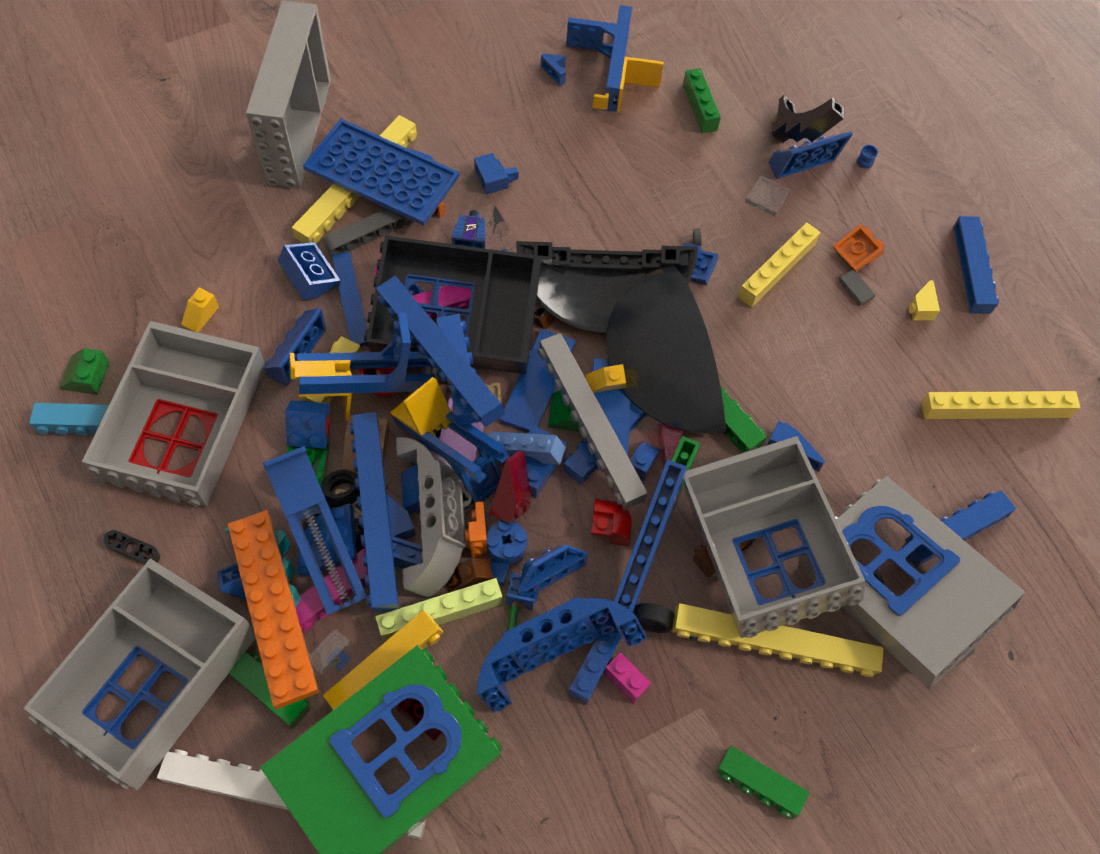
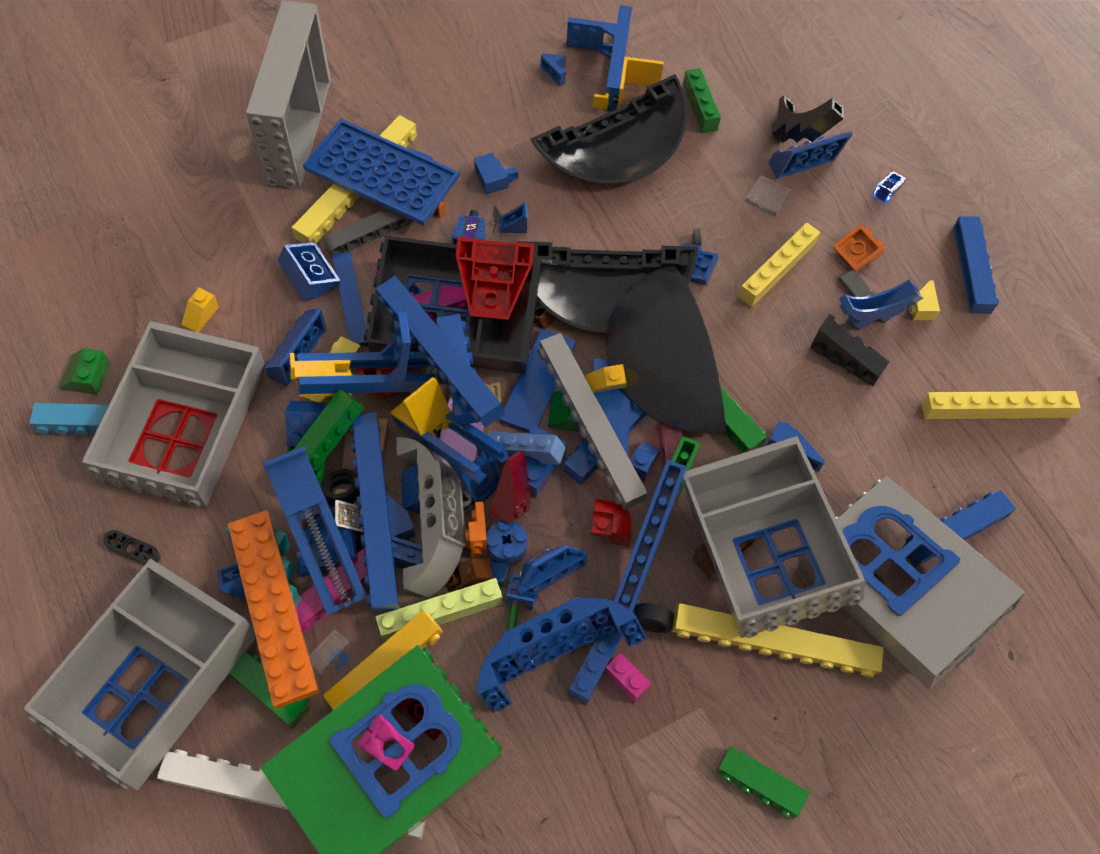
(330, 427): none -> green brick
(347, 515): none -> sticker
(380, 732): none -> dark pink piece
(493, 274): none -> red wedge
(515, 220): none -> blue slope
(623, 142): none -> black brick
(848, 351): none -> black wedge
(867, 156): blue wheel -> none
(881, 306): none -> blue arch
(887, 188): none -> clear blue slope

